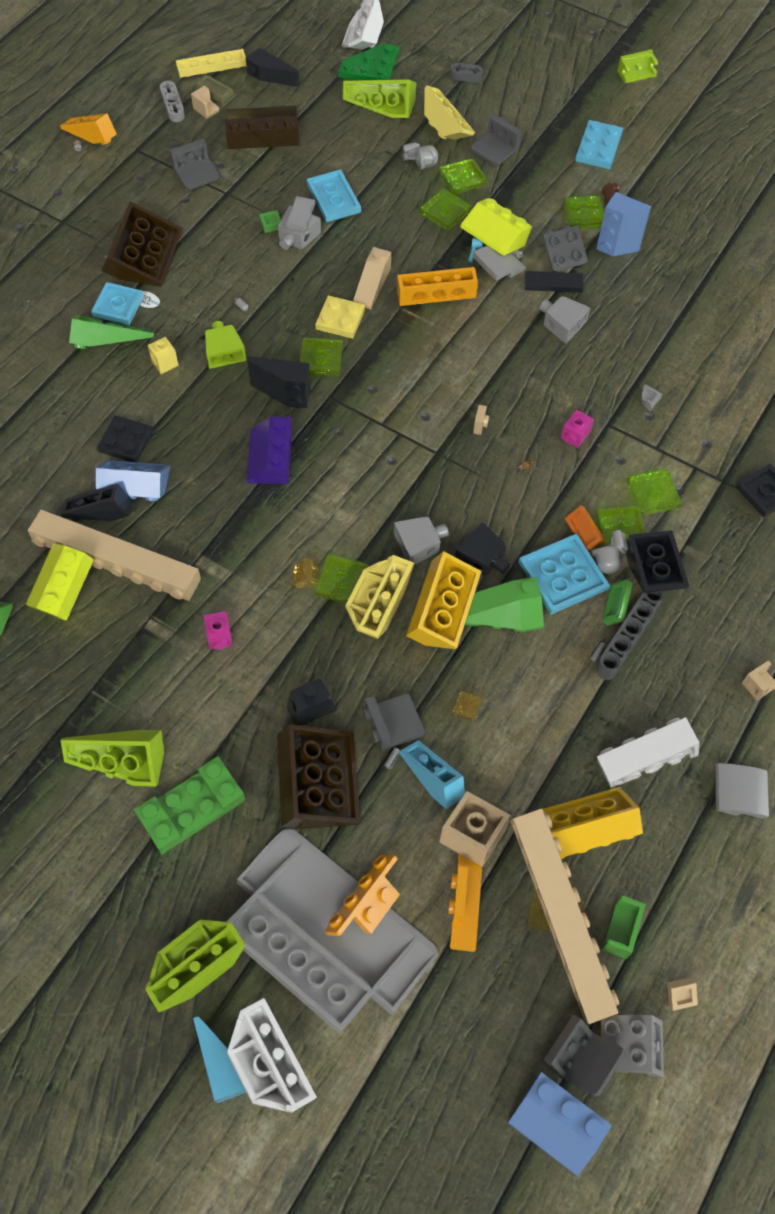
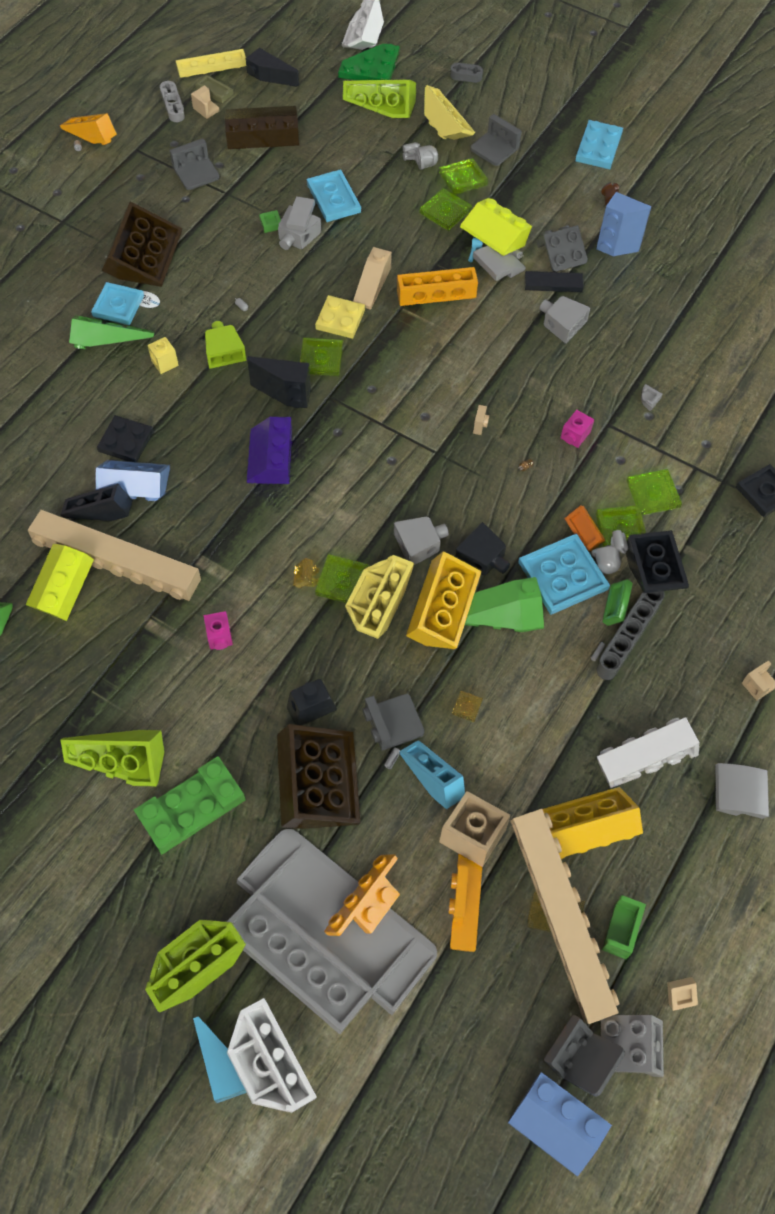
(584, 211): clear neon green plate -> none
(637, 66): lime hinge -> none

